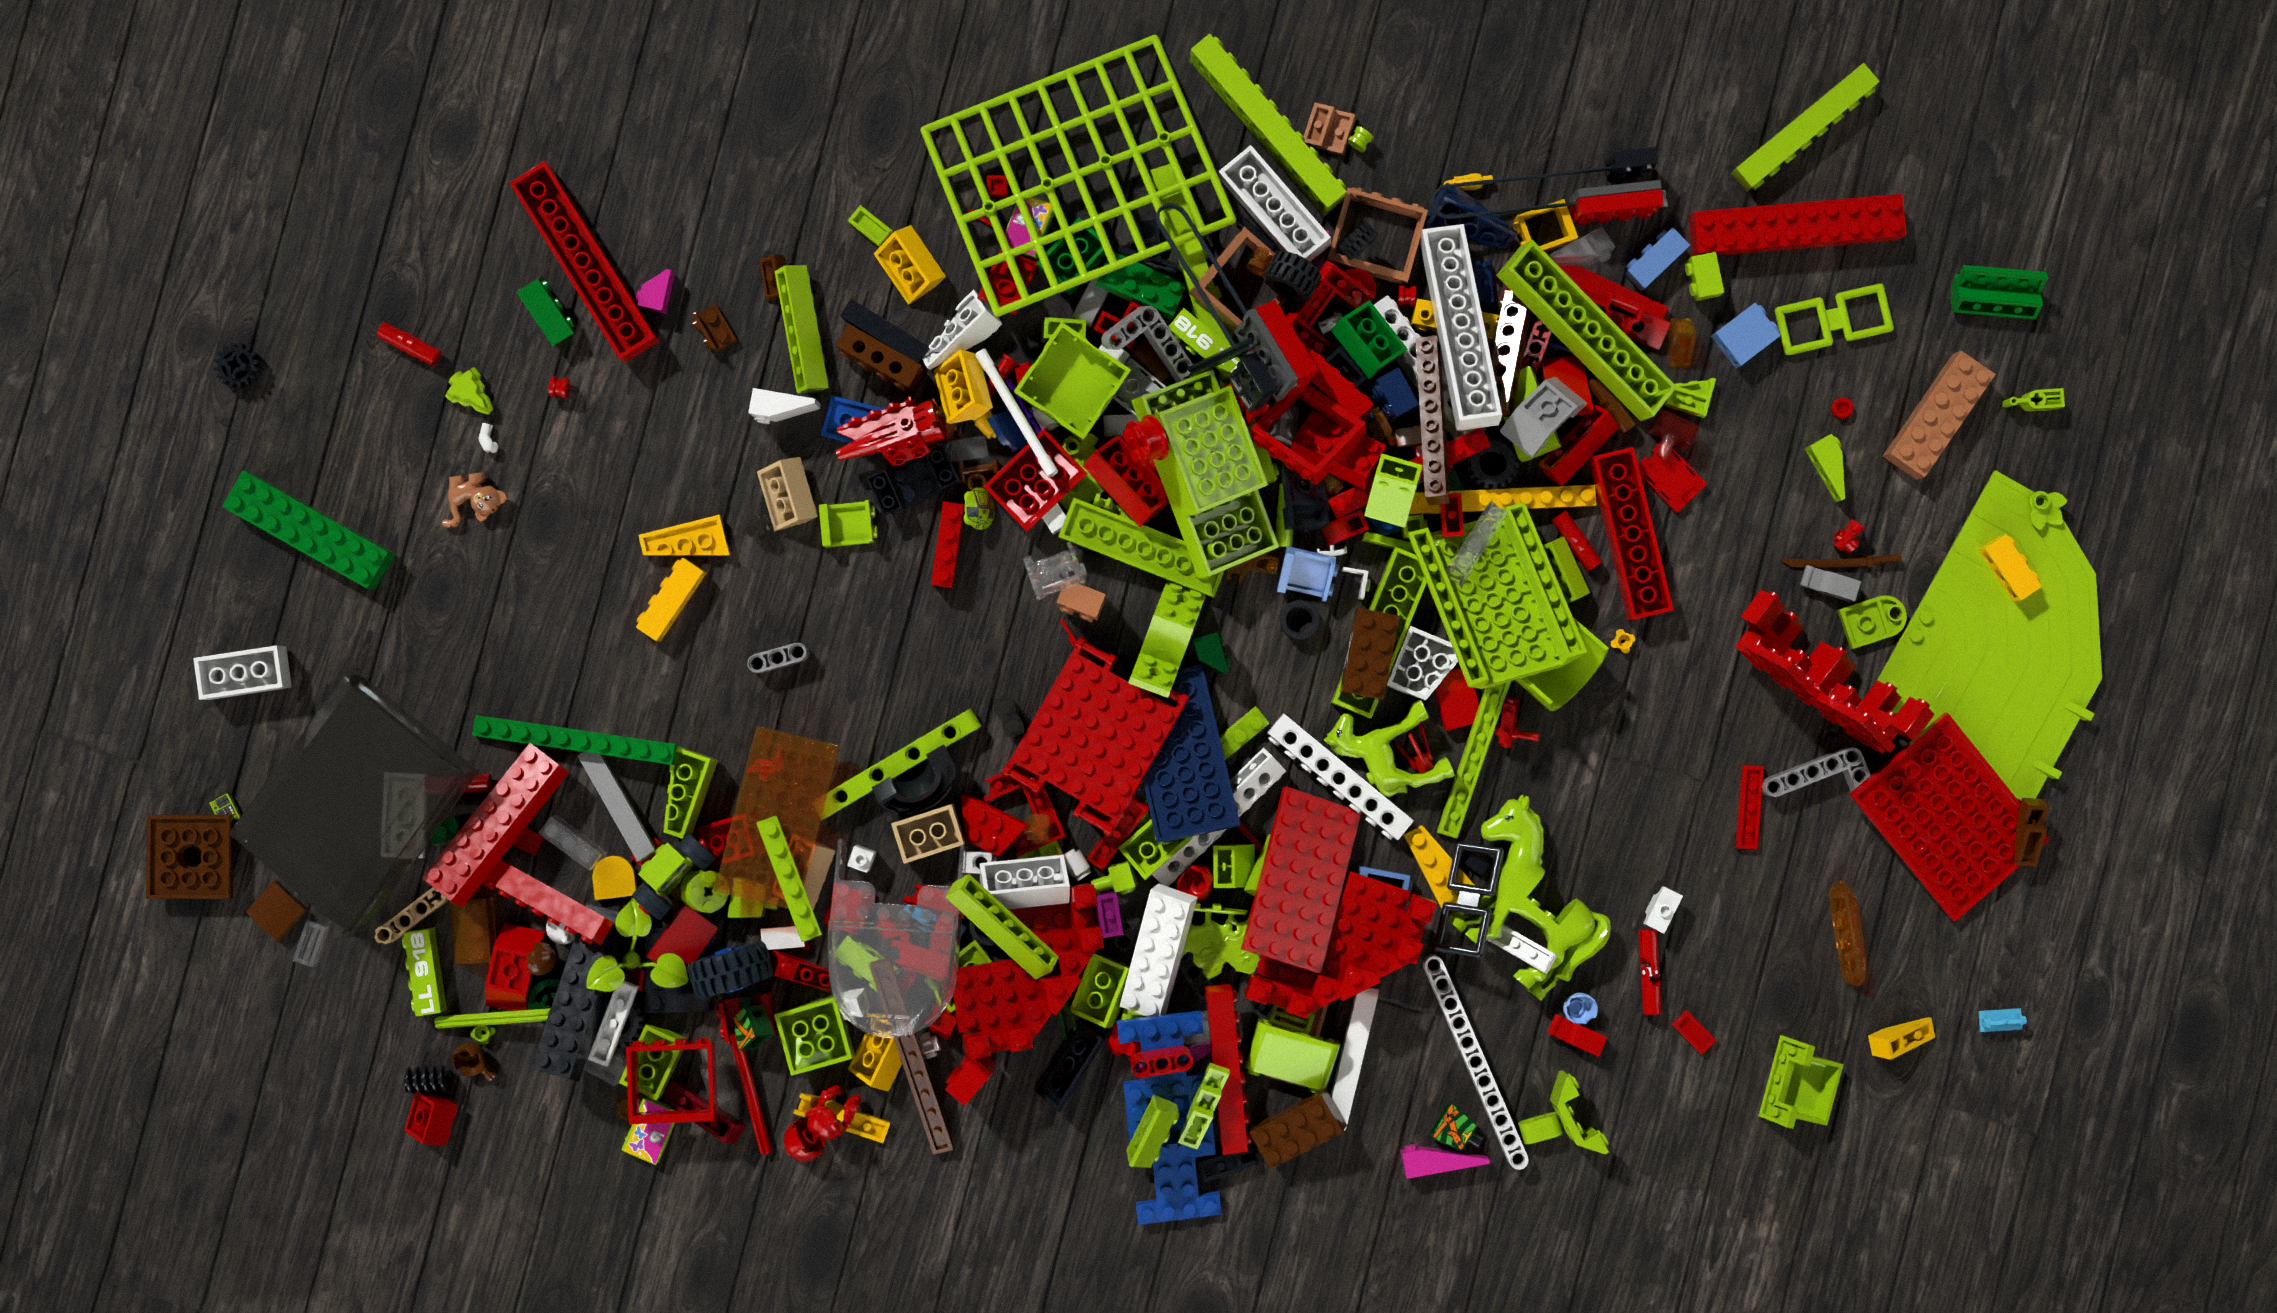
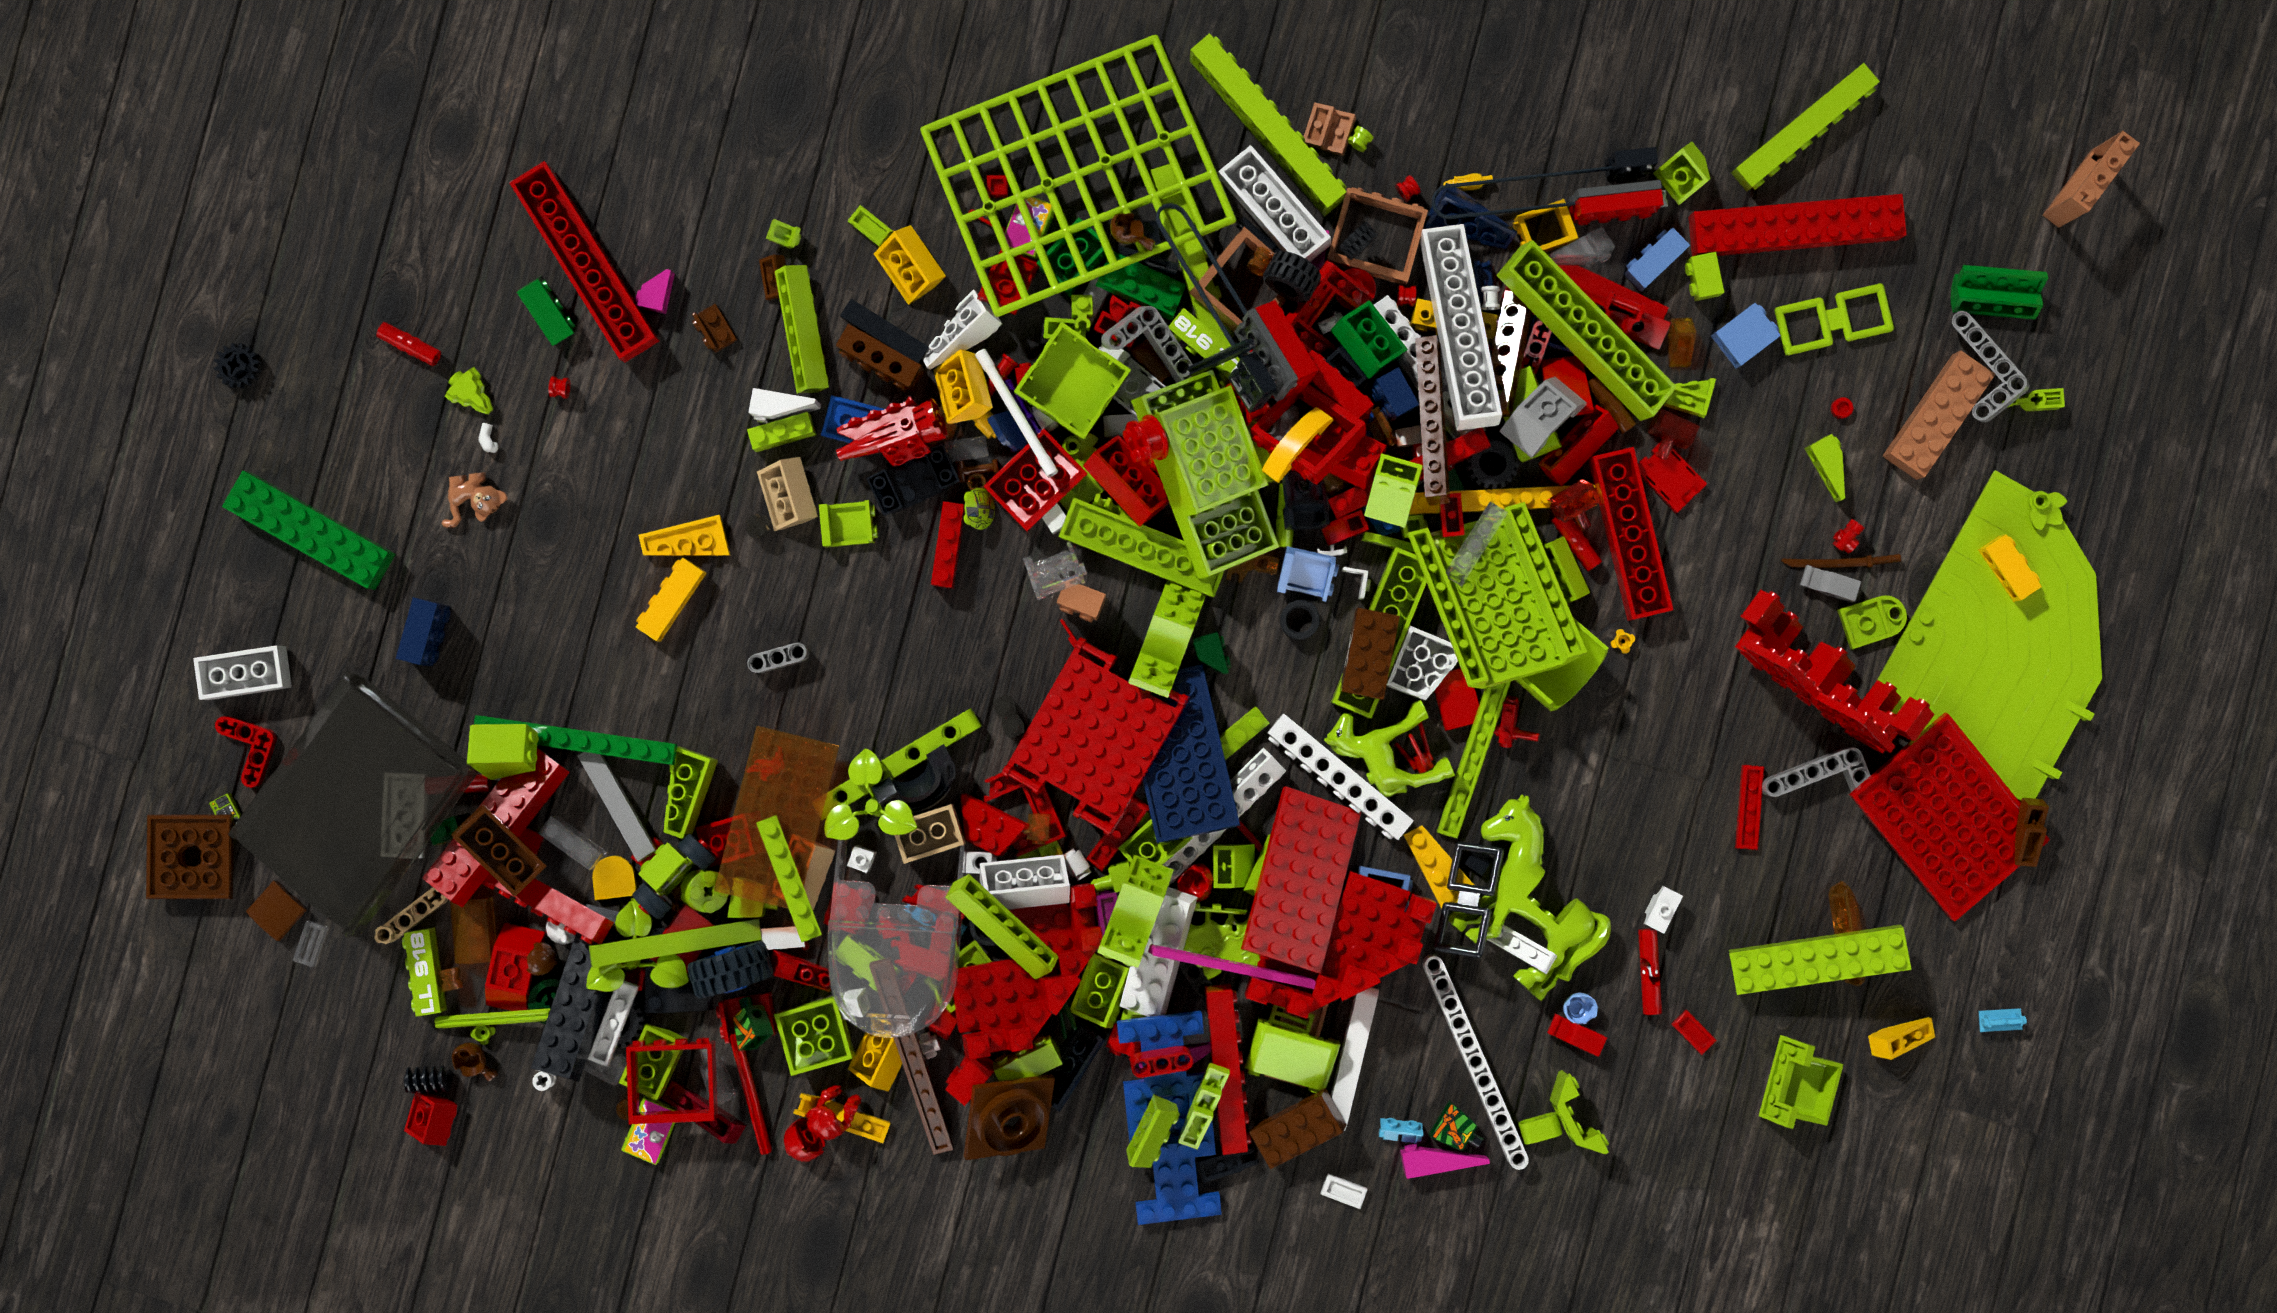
(255, 740): none -> red beam
(423, 632): none -> dark blue brick
(450, 979): none -> clear orange wheel
(498, 850): none -> reddish brown brick
(502, 749): none -> lime slope
(539, 1085): none -> white bush
(674, 943): none -> lime tile
(781, 432): none -> lime brick
(783, 234): none -> lime bracket
(894, 819): none -> lime plant
(999, 1101): none -> reddish brown piece
(1029, 1062): none -> lime slope
(1082, 310): none -> lime plate
(1118, 309): none -> red tile
(1129, 231): none -> reddish brown hair
(1135, 911): none -> lime bracket
(1231, 966): none -> dark pink tile
(1294, 442): none -> yellow slope
(1344, 1191): none -> white tile
(1407, 188): none -> red wheel
(1410, 1130): none -> medium azure hinge
(1490, 298): none -> white bush
(1574, 502): none -> clear red brick
(1684, 173): none -> lime slope
(1820, 959): none -> lime brick
(1994, 363): none -> light grey beam
(2091, 179): none -> nougat window

